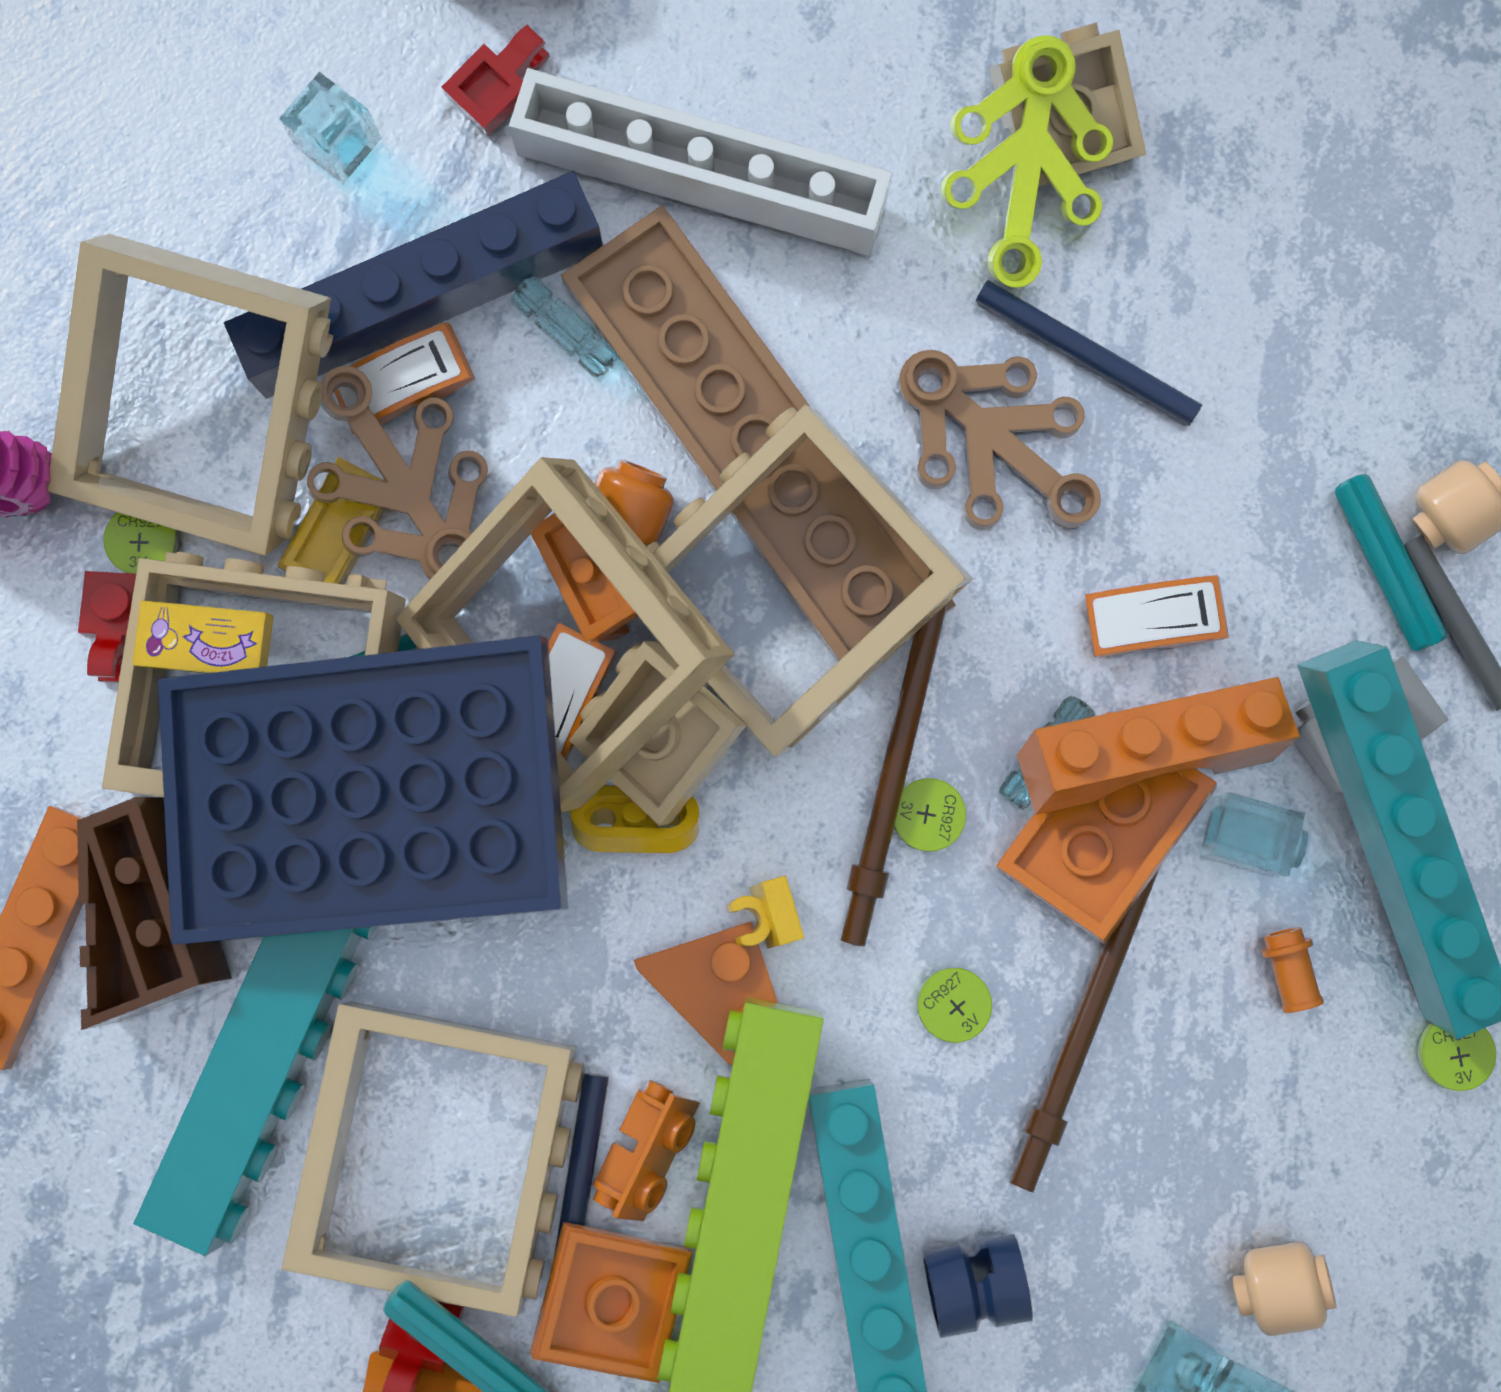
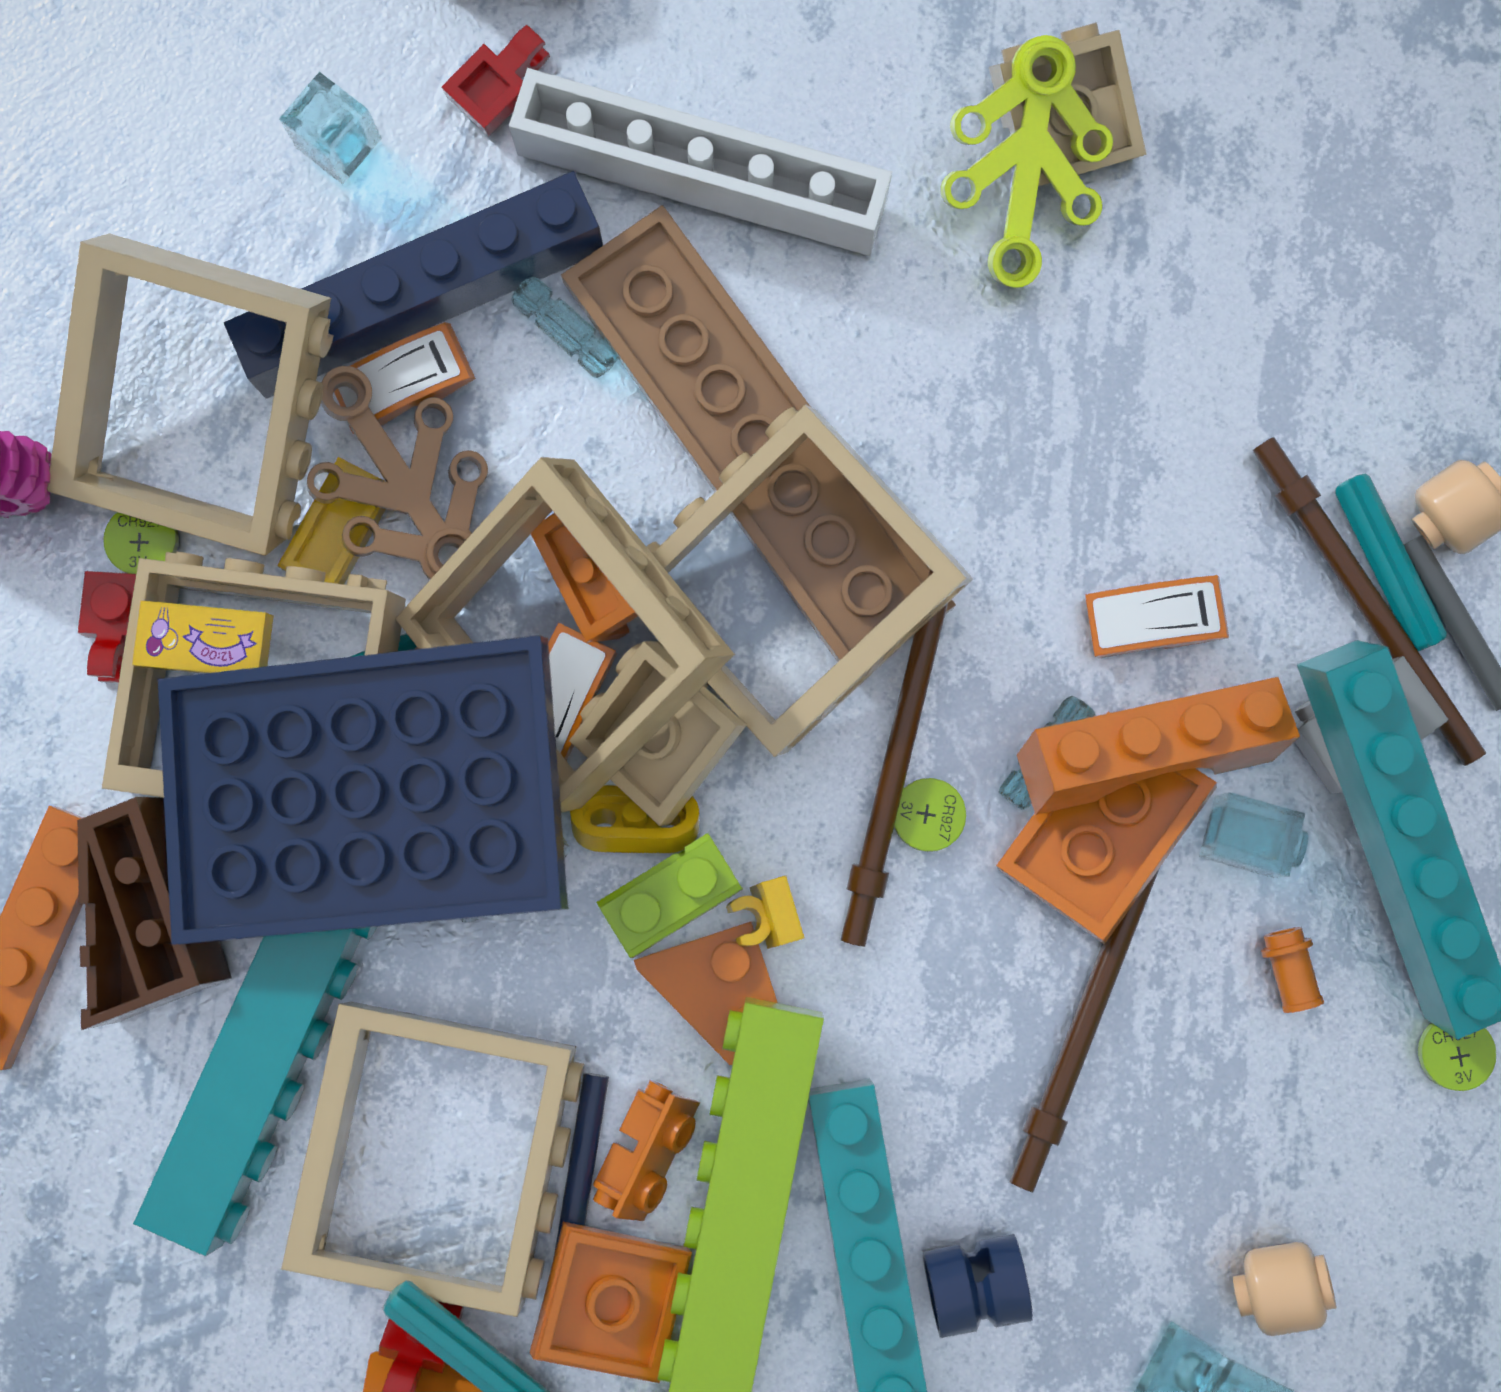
(638, 498): orange head -> none
(669, 896): none -> lime brick
(954, 1005): lime piece -> none
(991, 432): medium nougat plant -> none
(1088, 352): dark blue bar -> none
(1299, 497): none -> reddish brown bar

